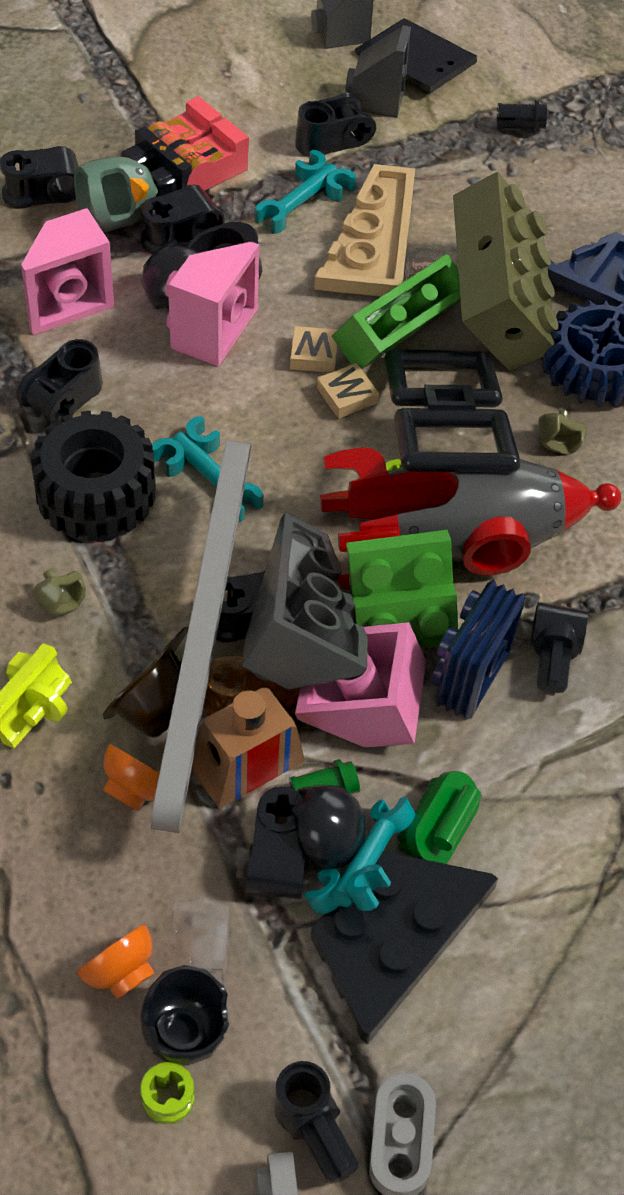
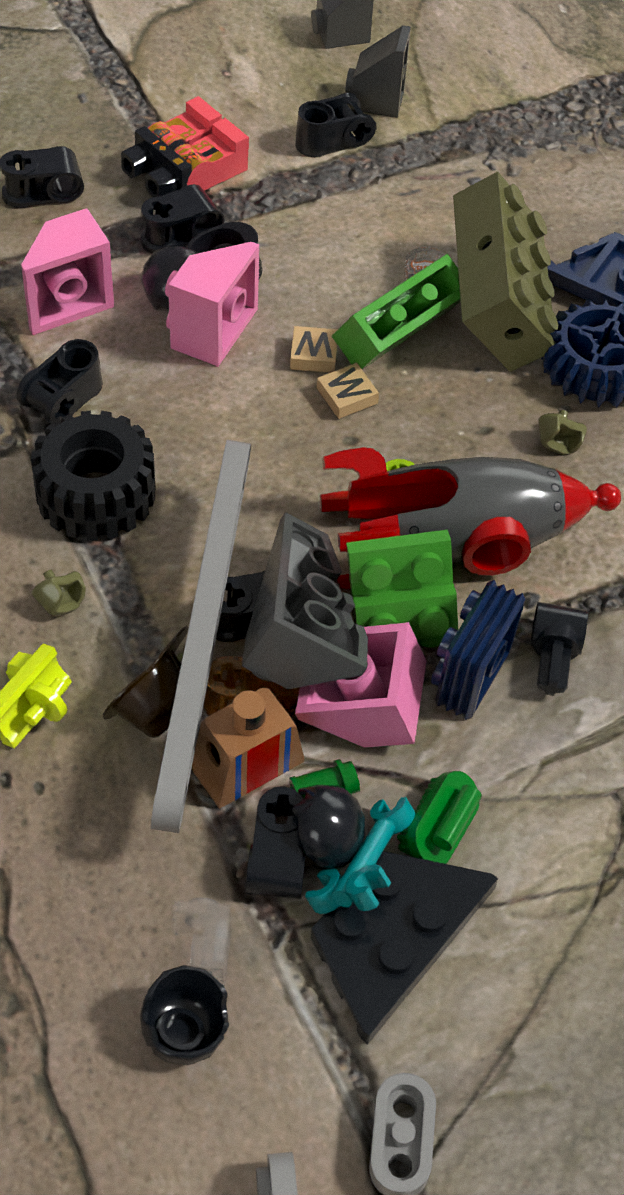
(113, 191): sand green piece -> none
(121, 965): orange piece -> none
(128, 778): orange piece -> none
(161, 1076): lime bush -> none
(195, 450): teal bar -> none
(314, 178): teal bar -> none
(317, 1122): black axle -> none
(373, 237): tan wing -> none
(430, 57): black container -> none
(449, 408): black bar -> none
(522, 116): black pin -> none

